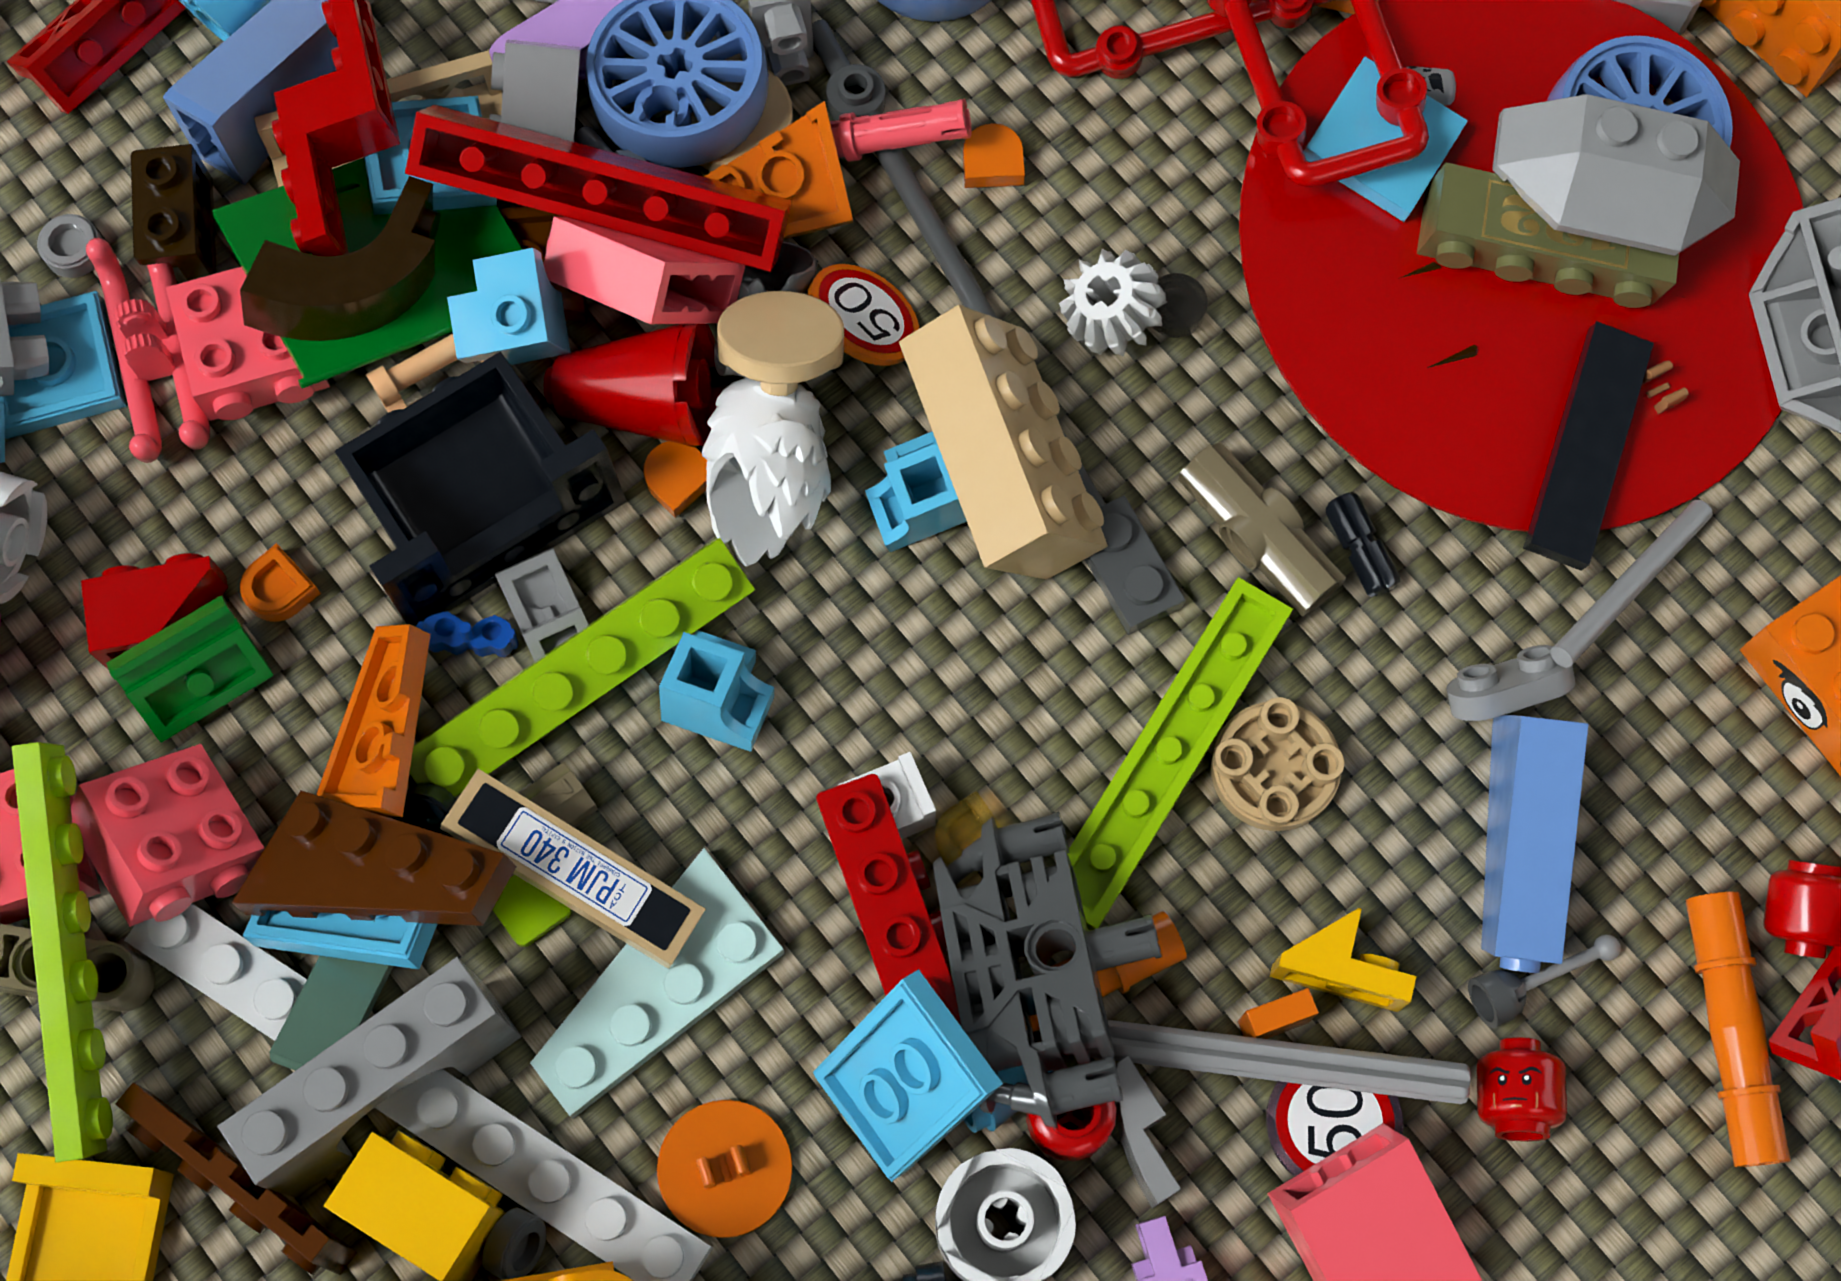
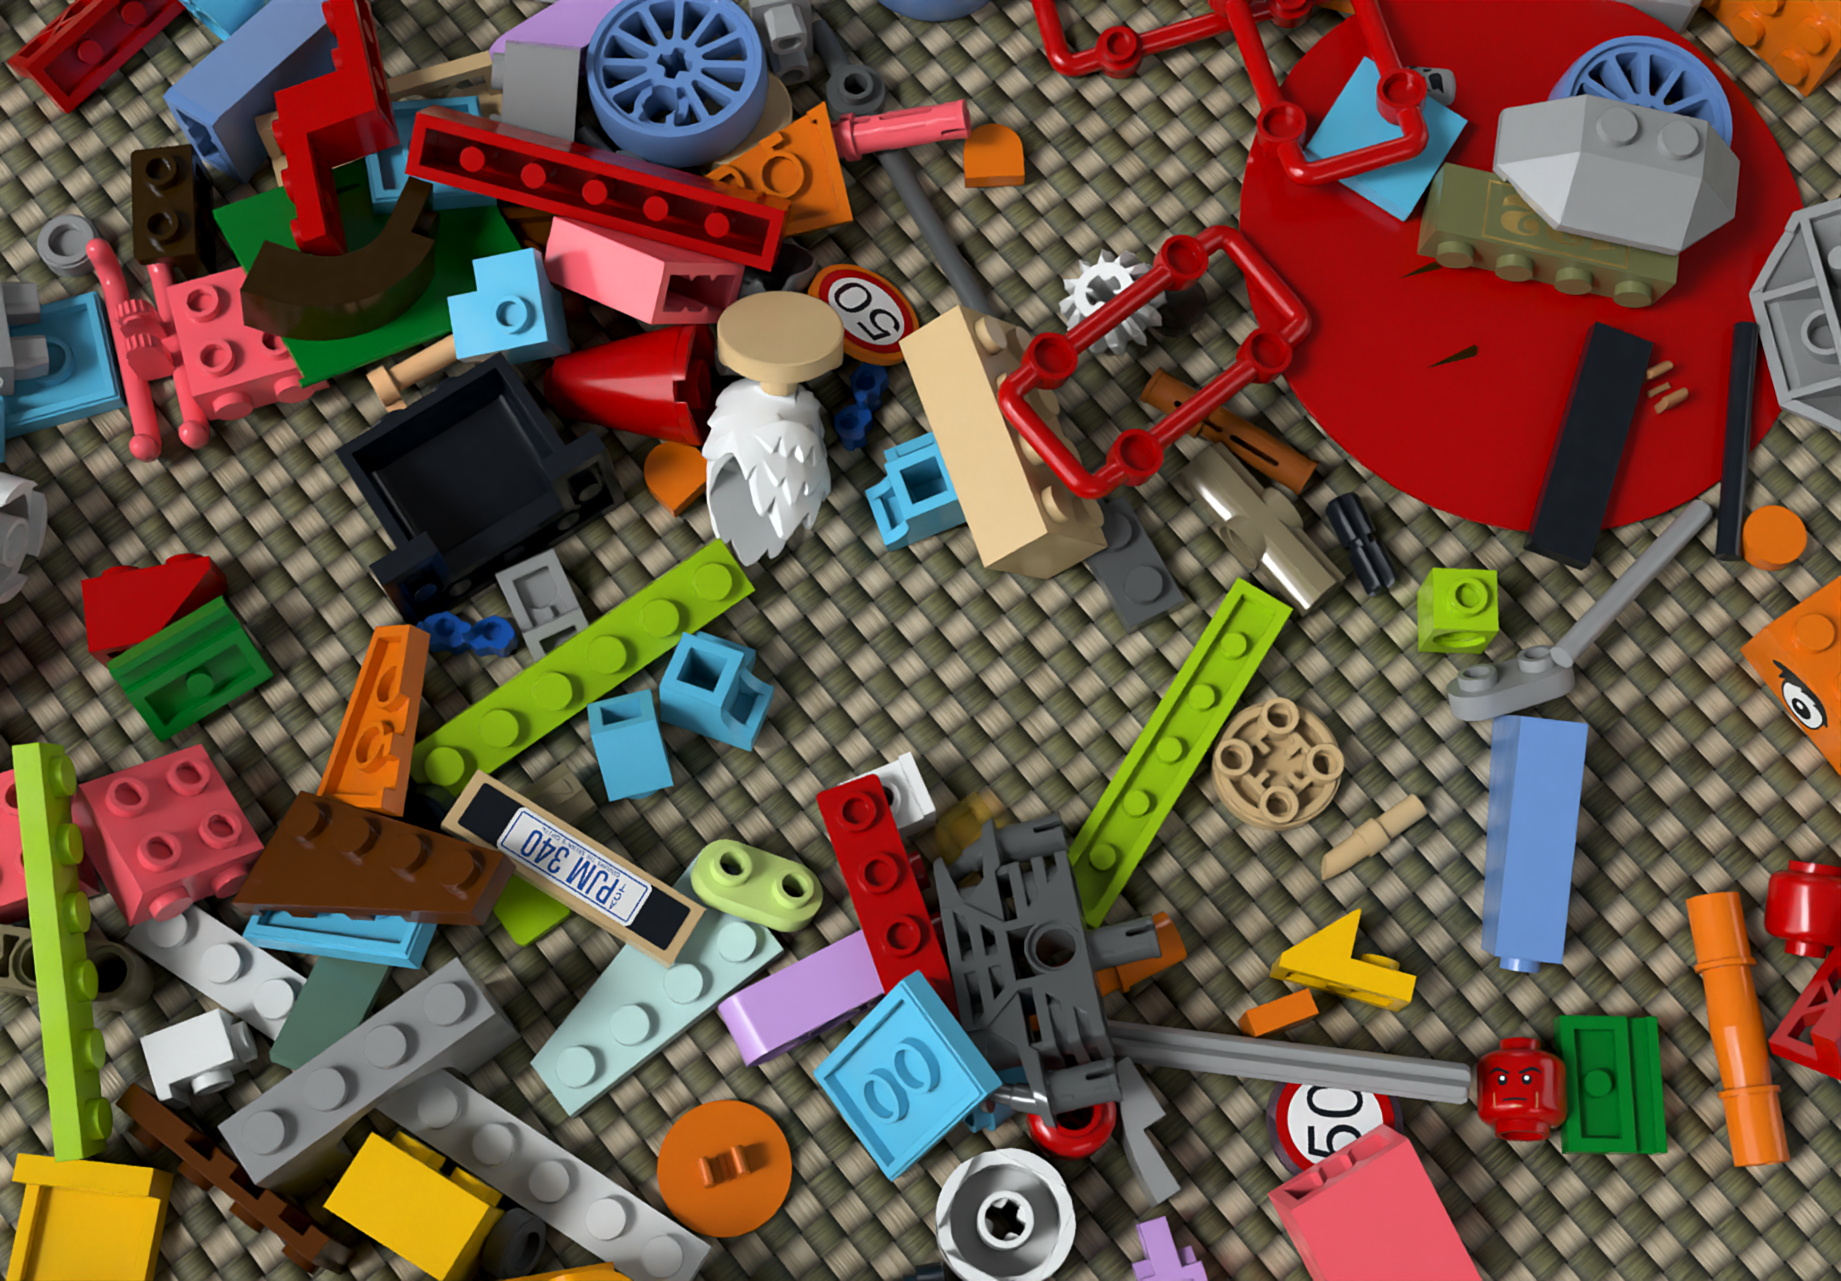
(198, 1056): none -> white brick
(276, 586): orange tile -> none
(629, 745): none -> medium azure brick
(758, 888): none -> yellowish green plate
(803, 1000): none -> lavender beam
(856, 420): none -> blue piece
(1137, 452): none -> red bar
(1238, 435): none -> dark orange pin
(1372, 836): none -> tan piece
(1457, 610): none -> lime brick
(1502, 996): hinge -> none
(1611, 1085): none -> green plate
(1737, 441): none -> black bar
(1773, 538): none -> orange tile

